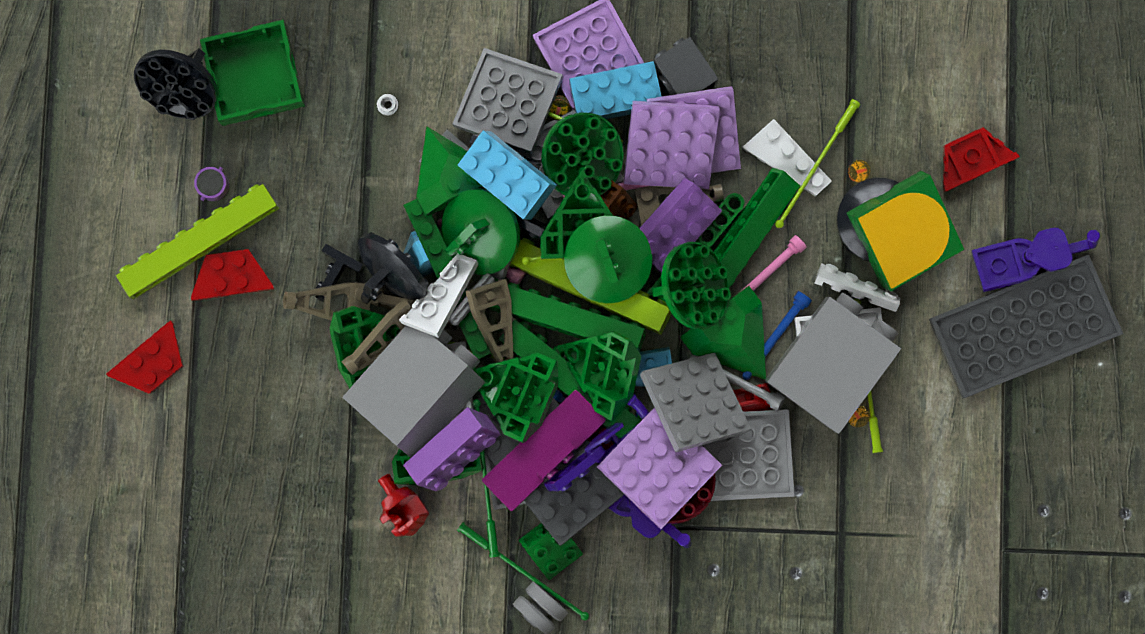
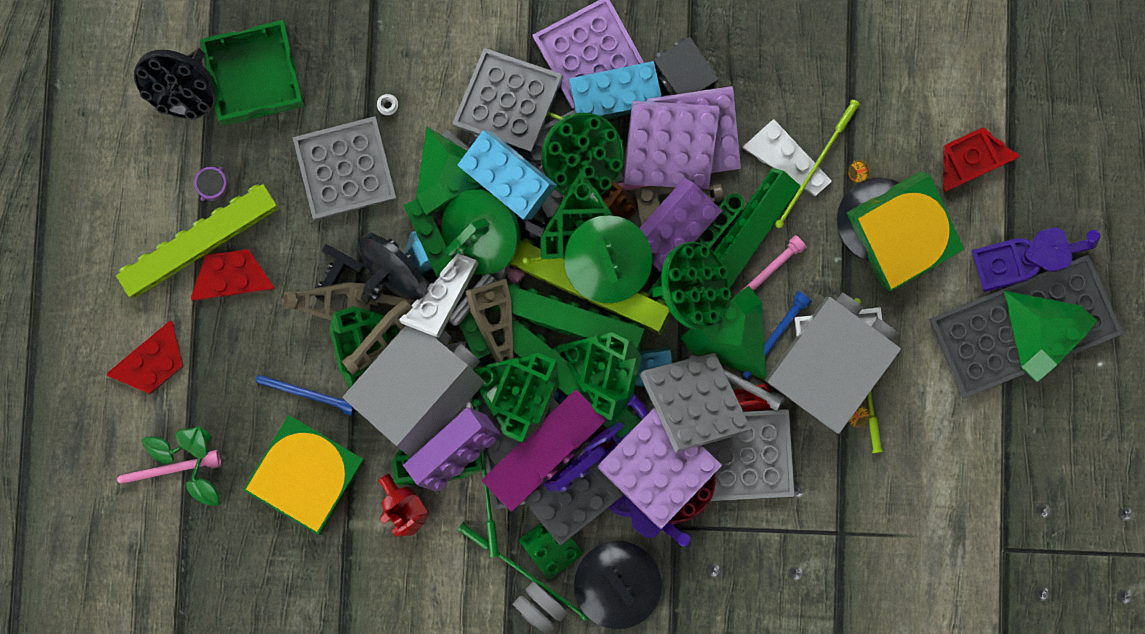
(195, 442): none -> green plant
(211, 460): none -> bright pink piece
(304, 475): none -> yellow tile
(341, 403): none -> blue piece
(344, 168): none -> light grey plate
(560, 106): tile -> none
(617, 585): none -> black bracket
(857, 288): white wing -> none
(1045, 330): none -> green wedge

